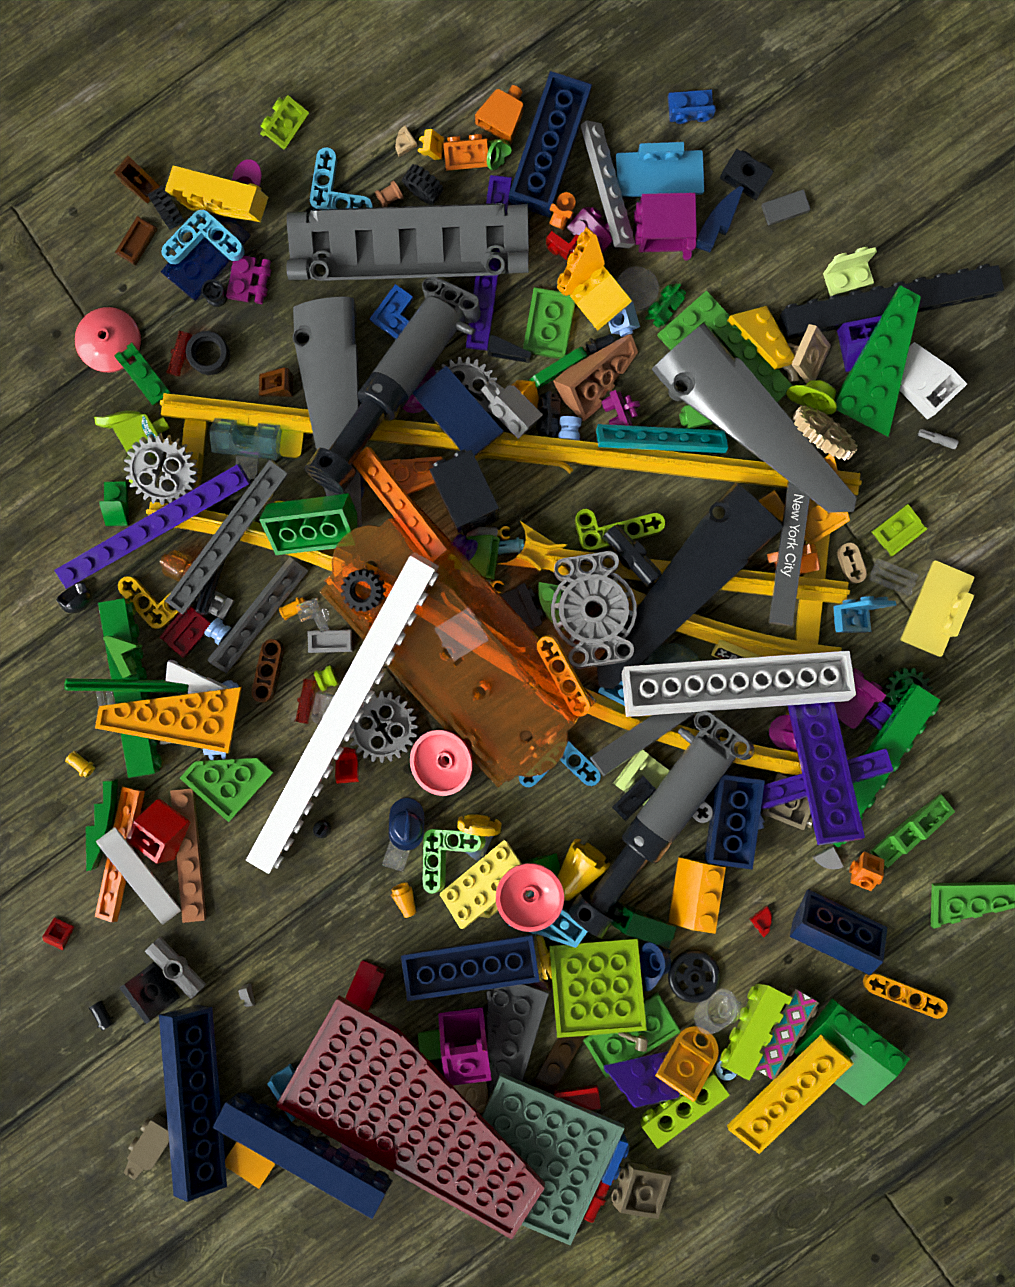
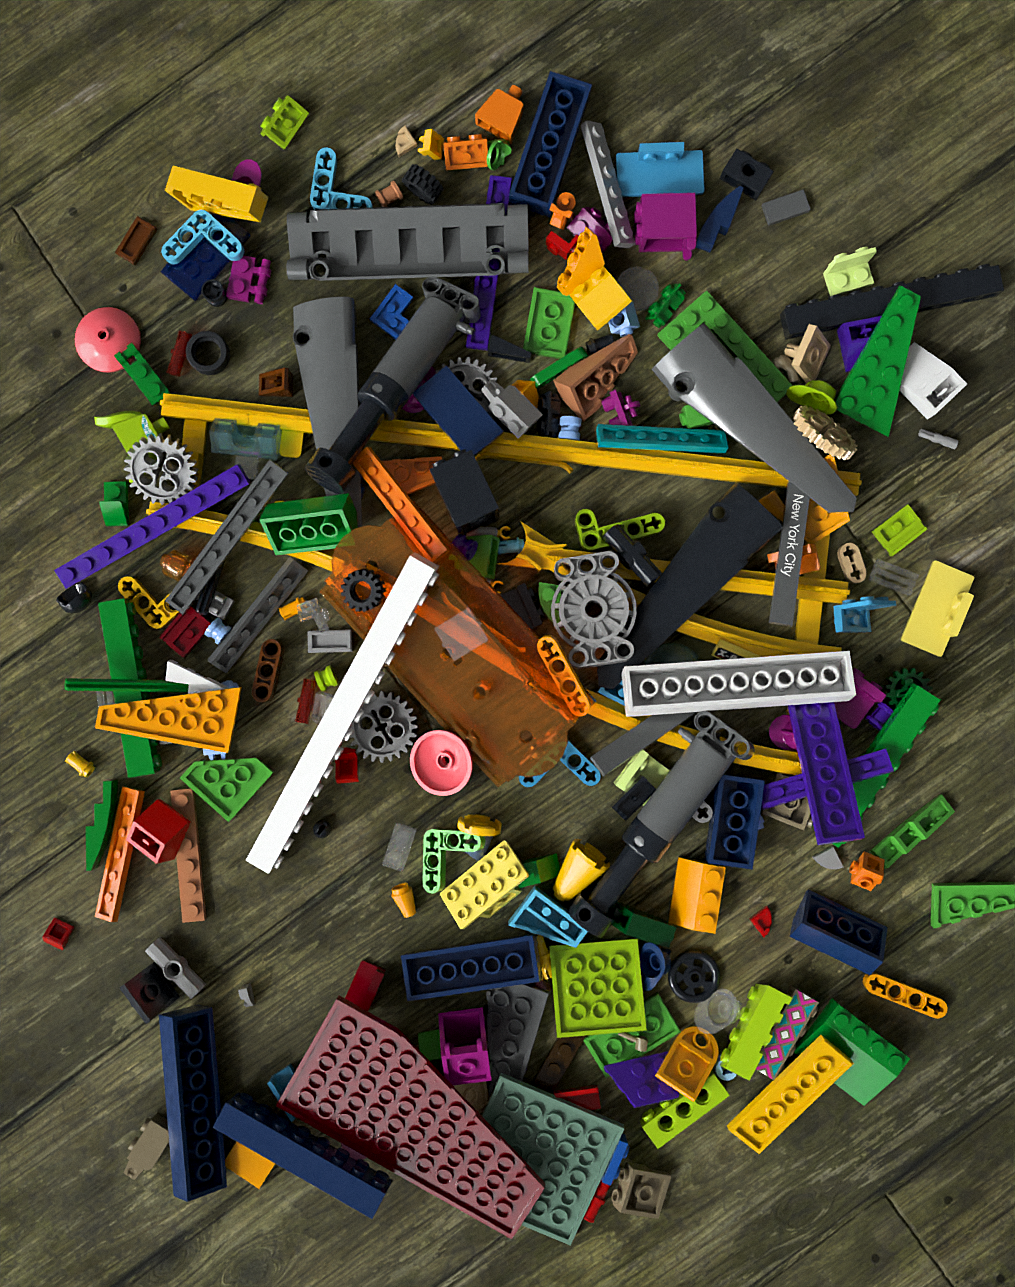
(101, 1015): black pin -> none
(119, 648): bright green slope -> none
(135, 179): reddish brown slope -> none
(138, 875): white beam -> none
(166, 207): black tyre -> none
(406, 824): dark blue piece -> none
(527, 912): coral dish -> none
(691, 106): blue bracket -> none
(765, 334): yellow wing -> none

